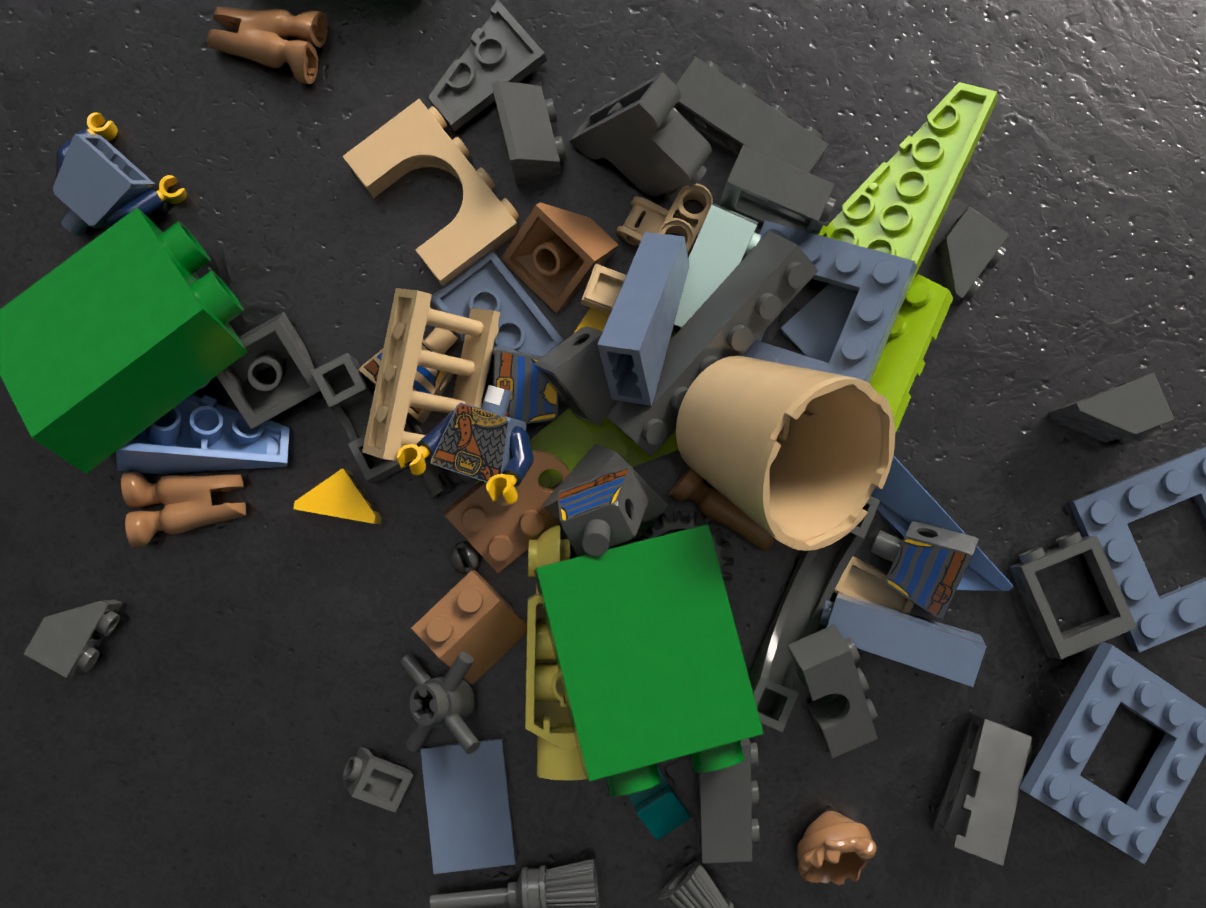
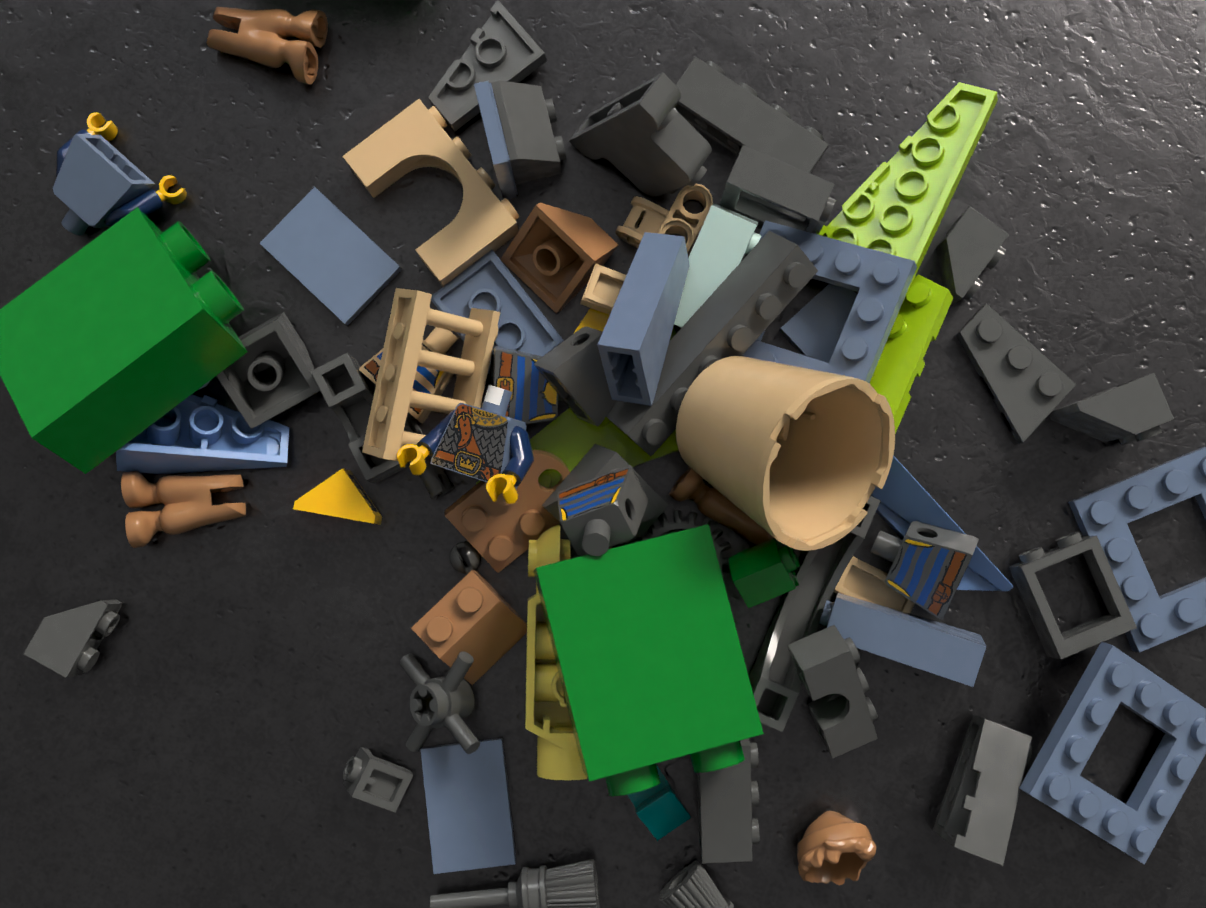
(331, 256): none -> sand blue tile
(496, 139): none -> sand blue tile
(764, 571): none -> green brick
(1016, 372): none -> dark grey wing

